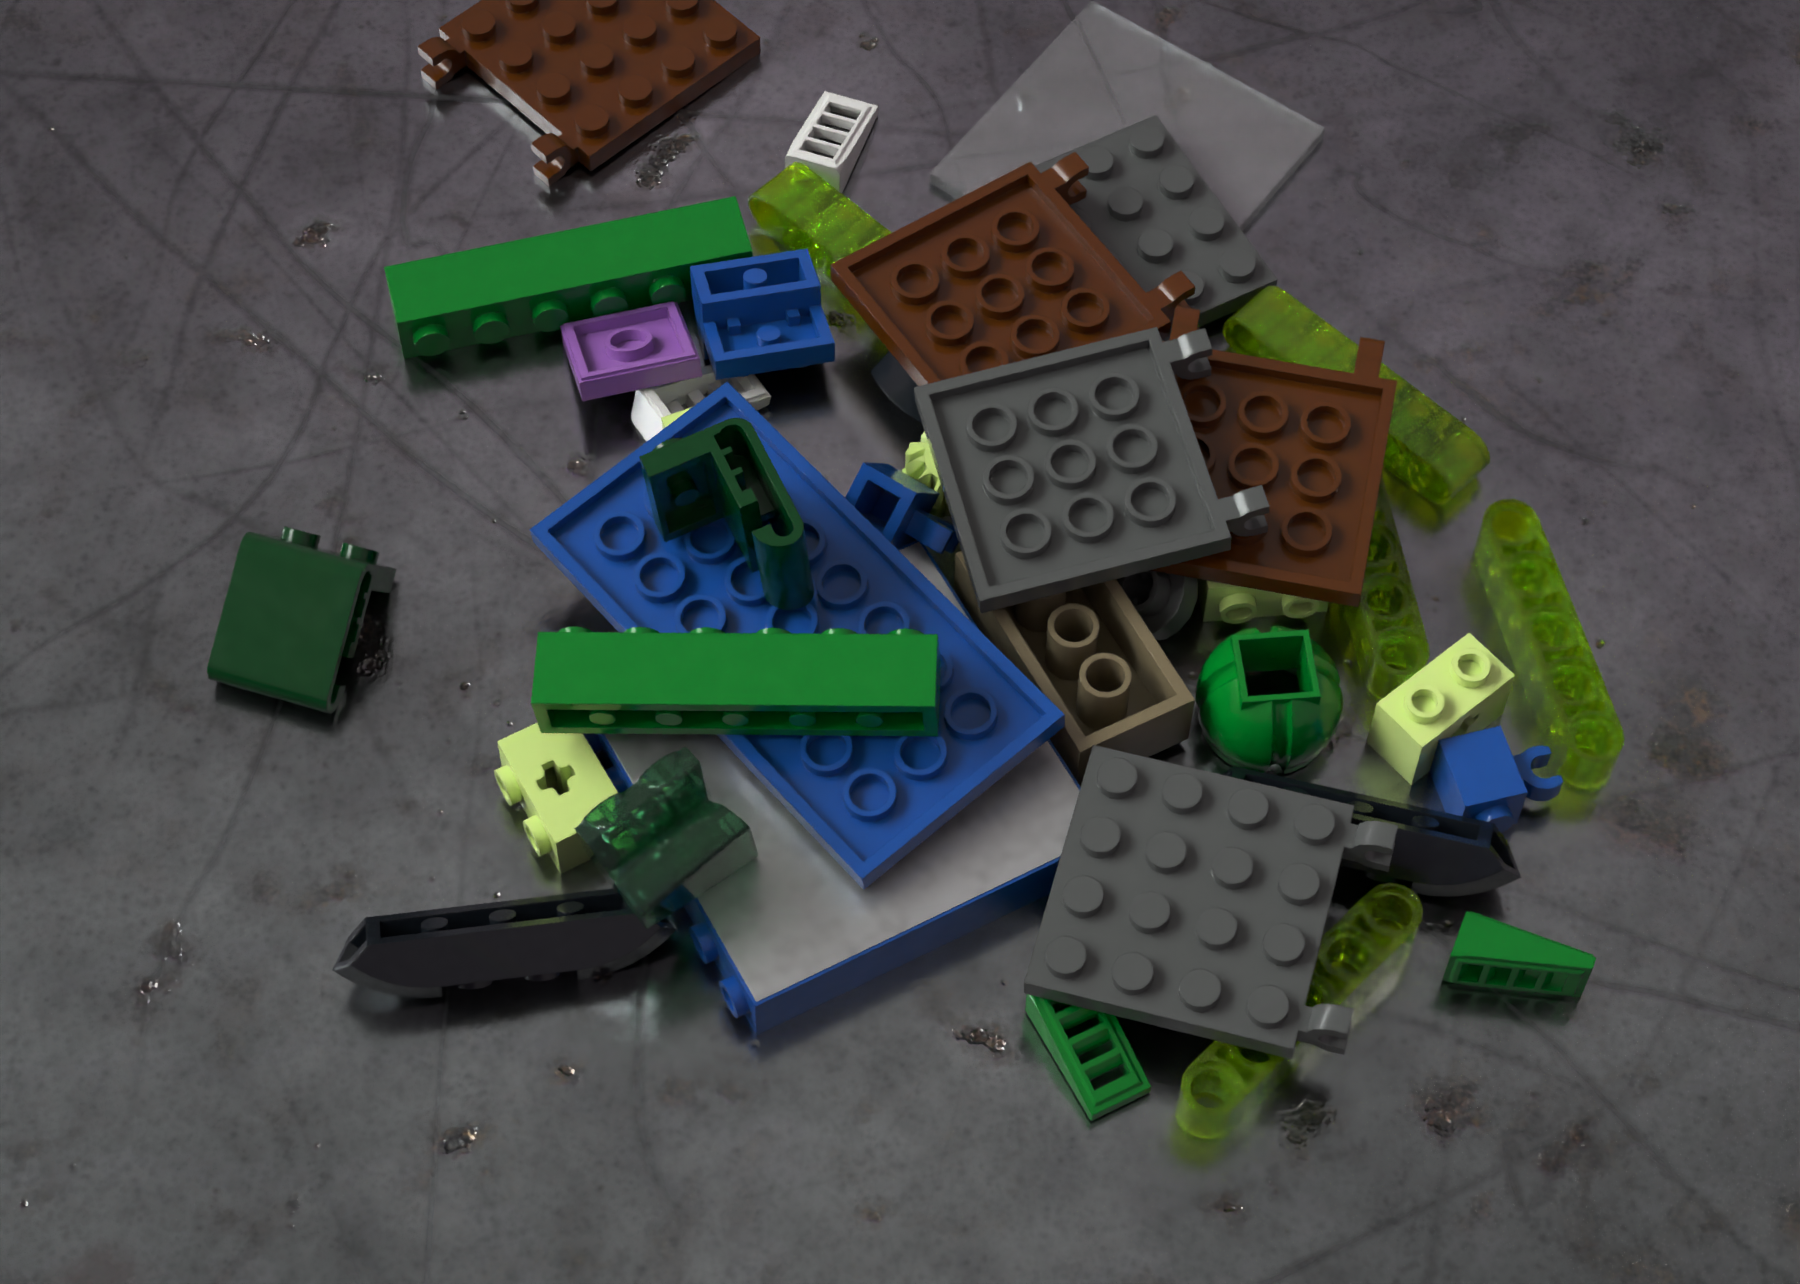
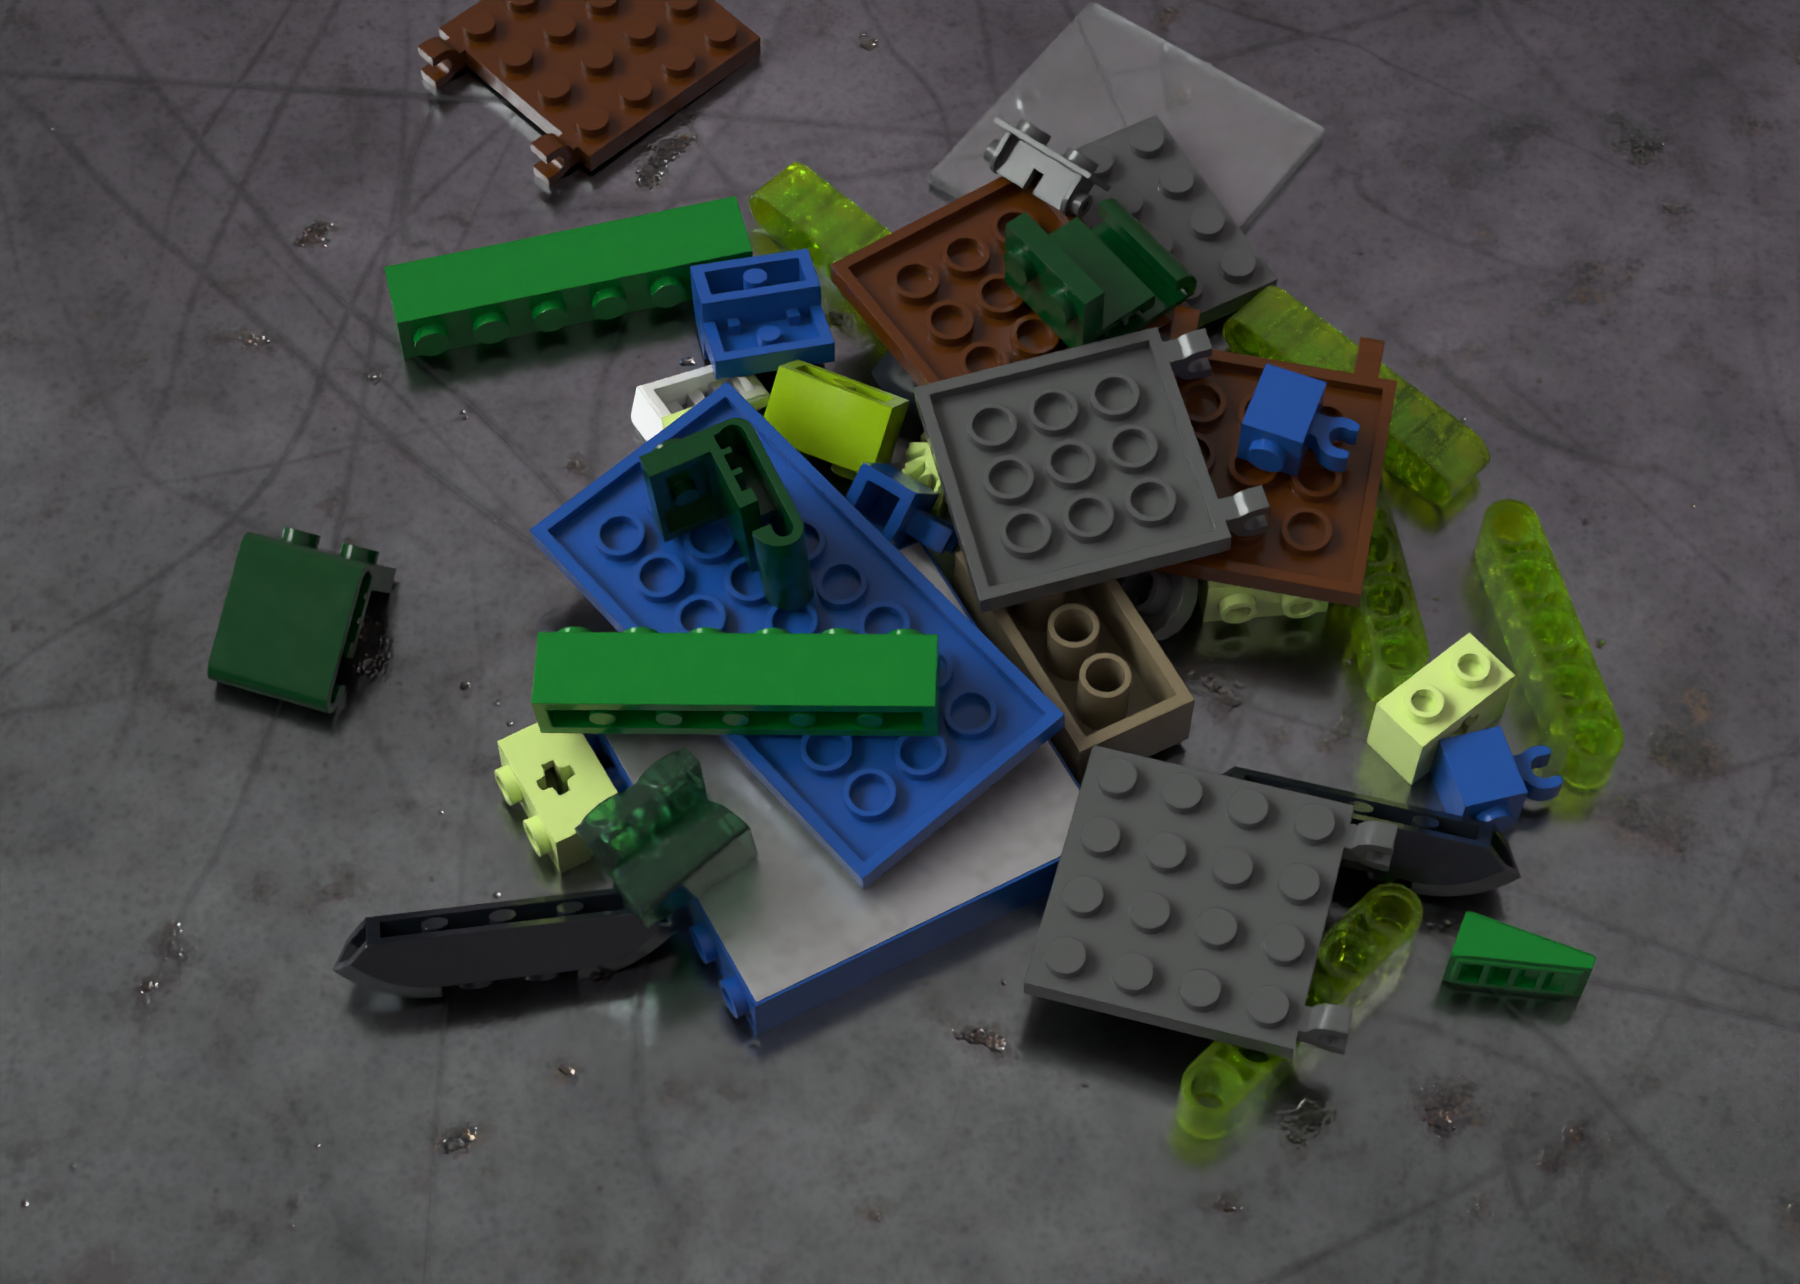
(630, 350): medium lavender tile -> none
(834, 417): none -> lime brick
(835, 170): white slope -> none
(1065, 177): none -> hinge
(1065, 1052): green slope -> none
(1094, 279): none -> dark green piece
(1273, 727): green piece -> none
(1288, 420): none -> blue brick

